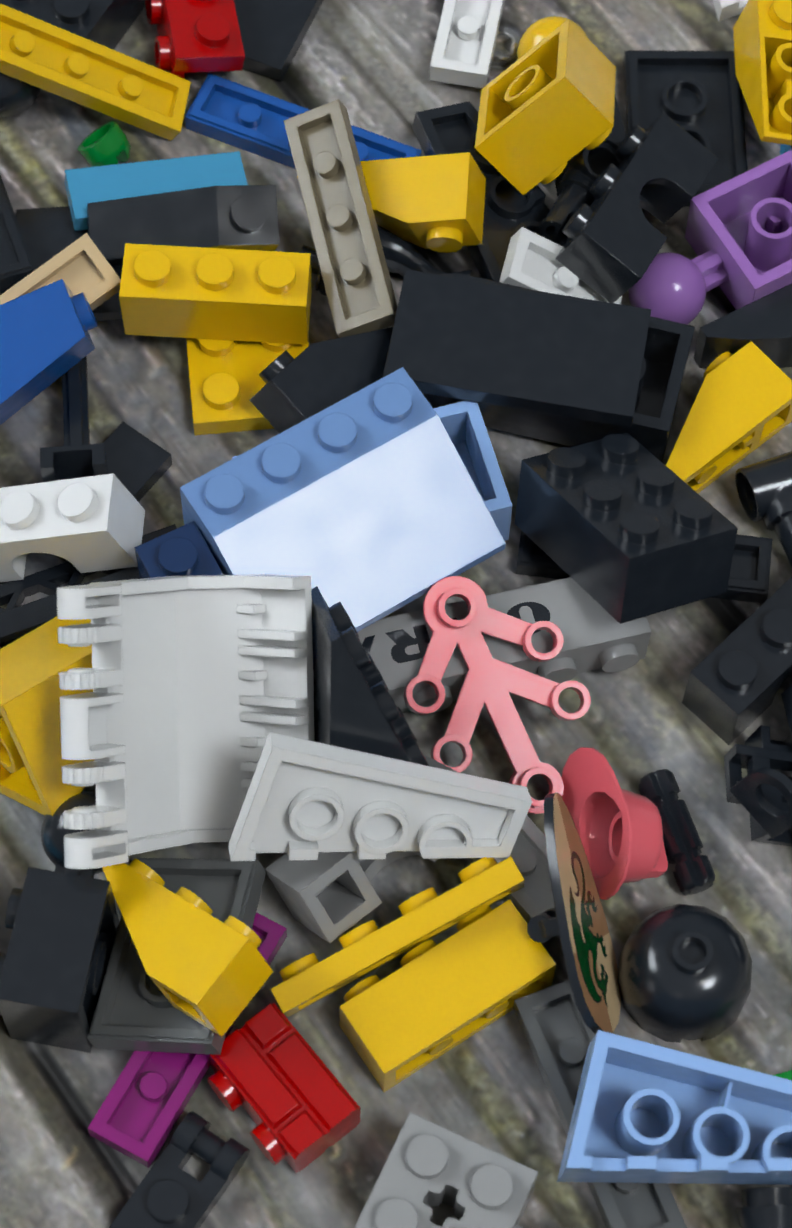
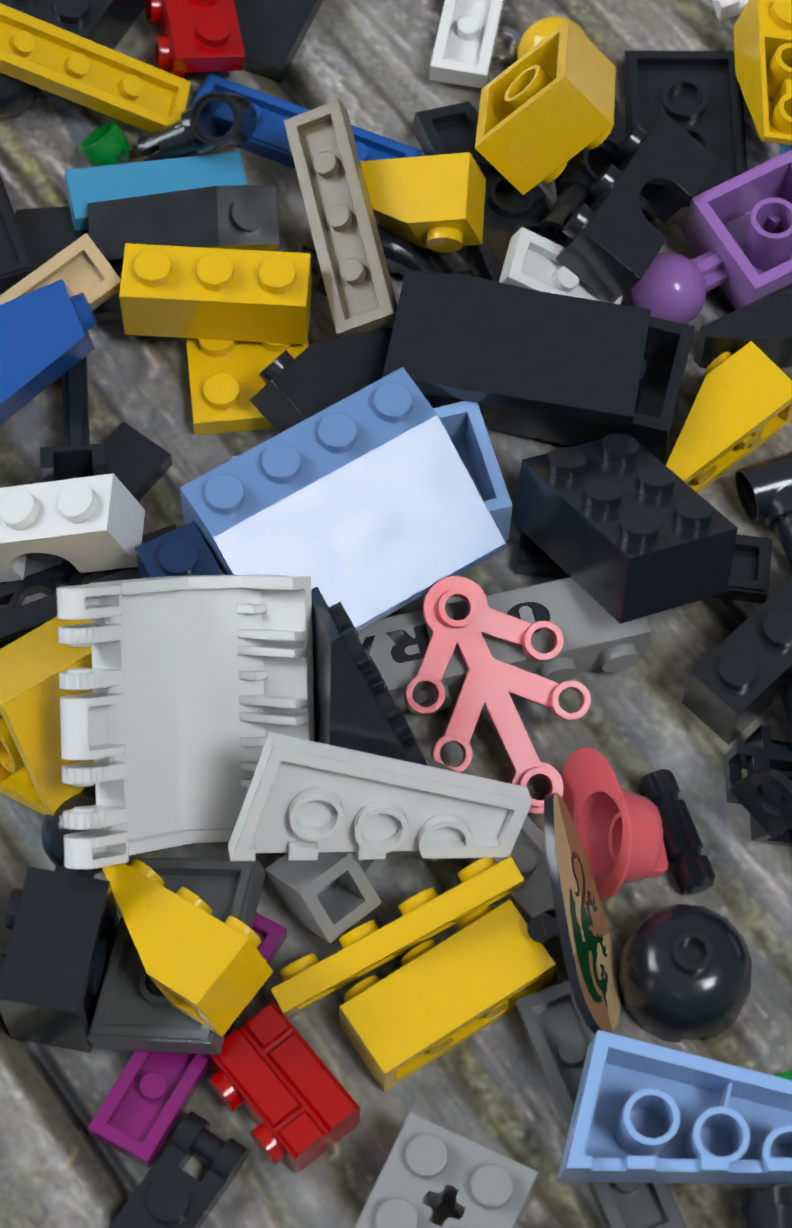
(197, 128): none -> black pin

